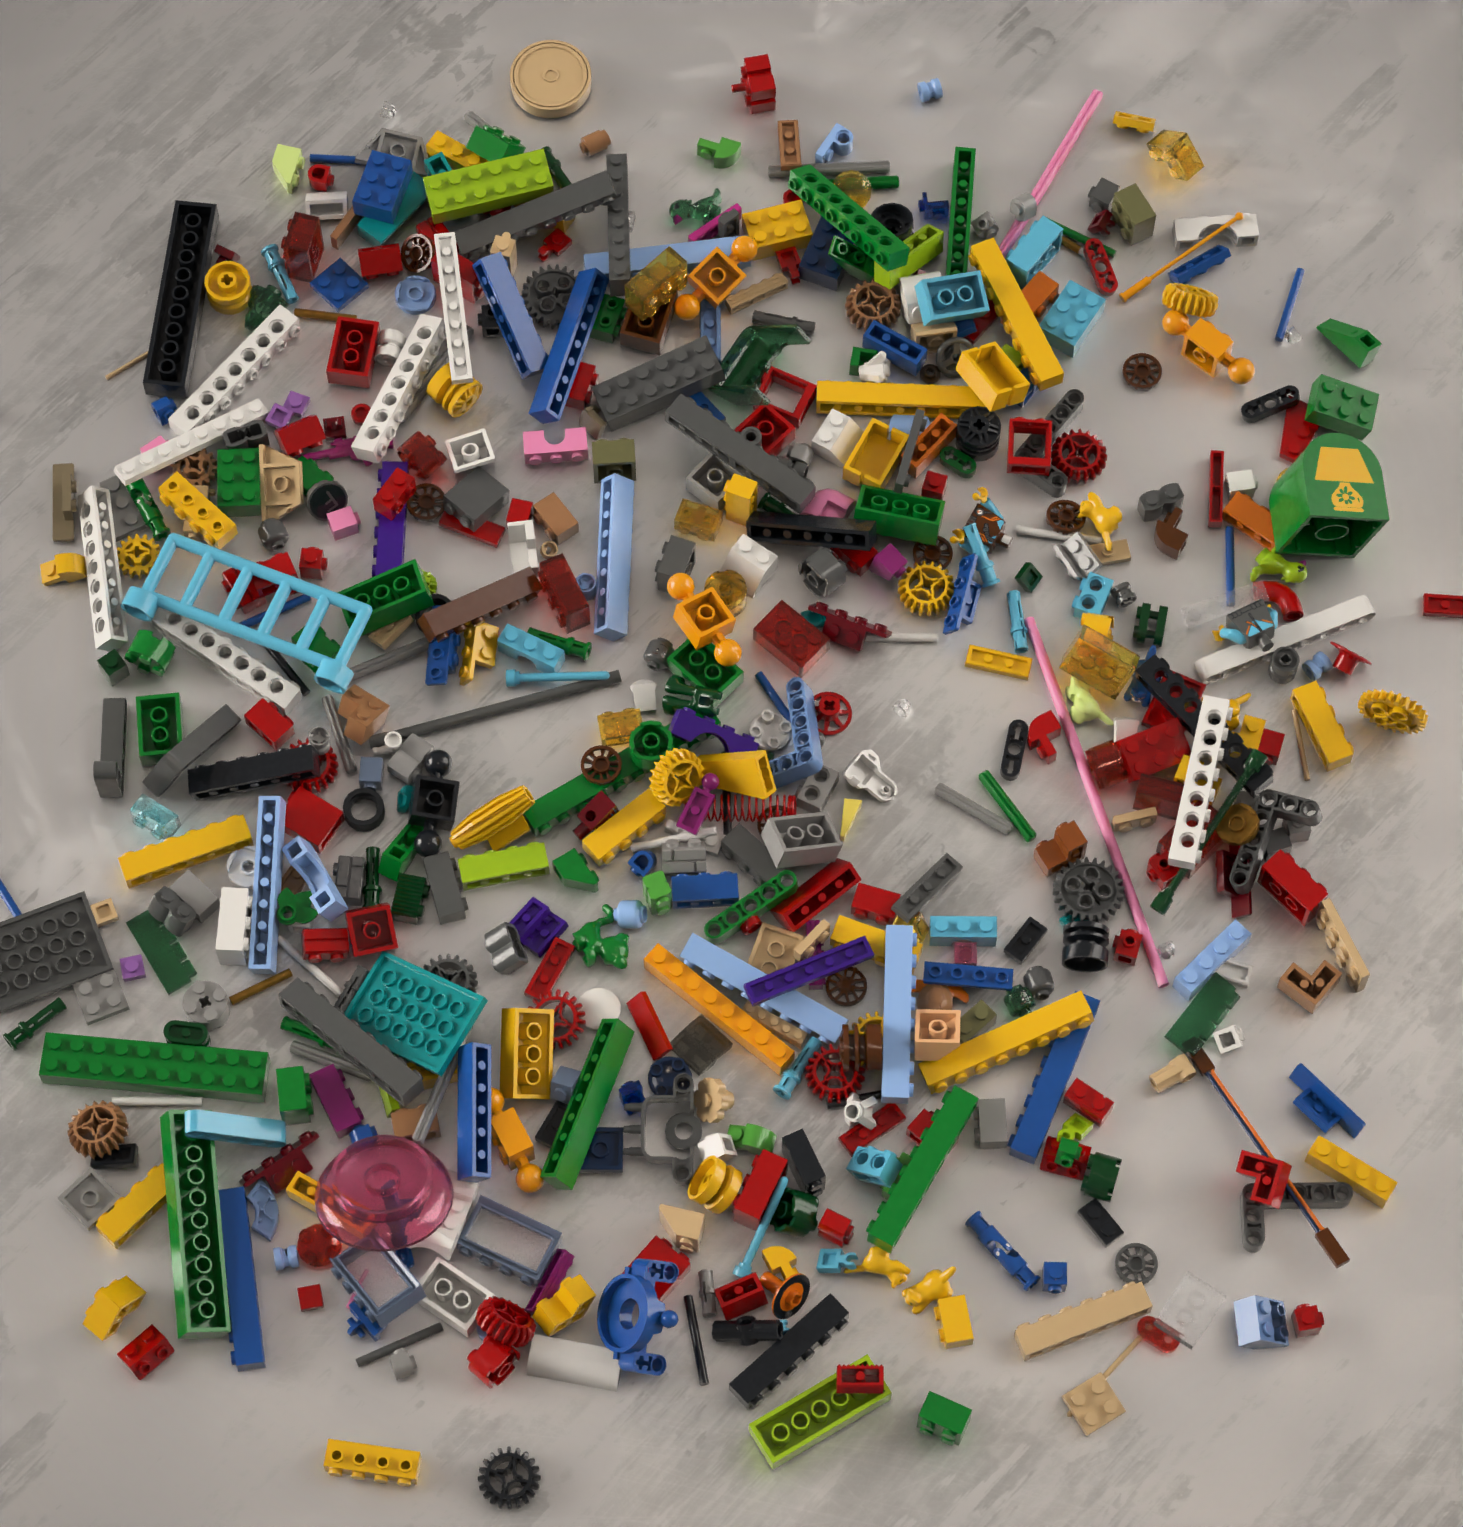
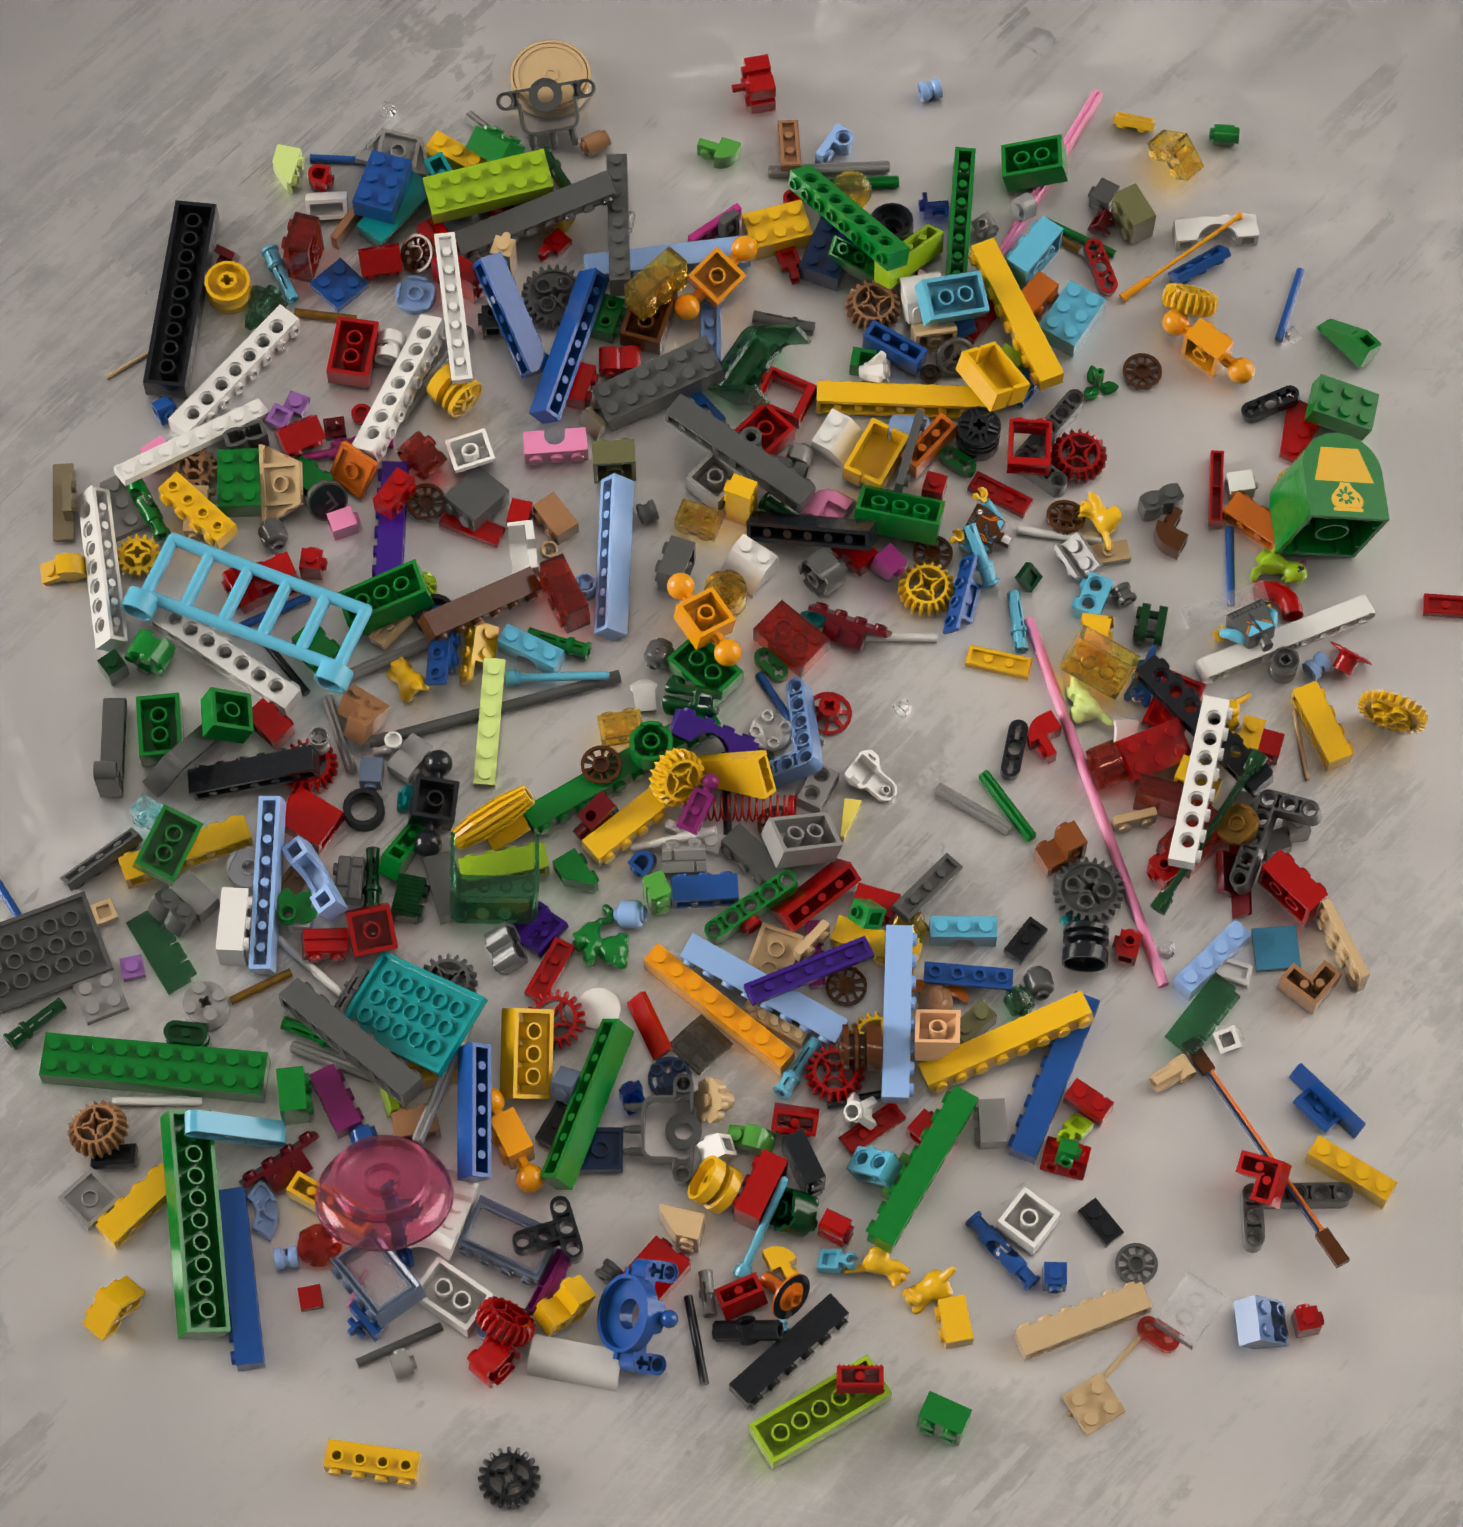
(98, 861): none -> dark grey plate
(146, 1352): red bracket -> none
(167, 845): none -> green brick
(226, 715): none -> green brick
(353, 469): none -> orange tile
(406, 678): none -> yellow animal
(489, 722): none -> yellowish green plate
(493, 897): none -> clear green windscreen
(546, 107): none -> dark grey piece
(554, 1228): none -> black beam
(608, 1271): none -> dark grey wheel
(618, 360): none -> red brick
(647, 512): none -> dark grey wheel
(702, 210): clear green animal -> none
(756, 293): tan piece -> none
(767, 668): none -> green beam
(791, 1118): none -> red brick
(867, 913): none -> green brick
(965, 953): clear pink plate -> none
(1001, 494): none -> red tile
(1028, 1221): none -> white brick
(1034, 163): none -> green brick
(1095, 377): none -> green plant
(1101, 1177): dark green brick -> none
(1224, 134): none -> green brick
(1275, 948): none -> dark azure tile

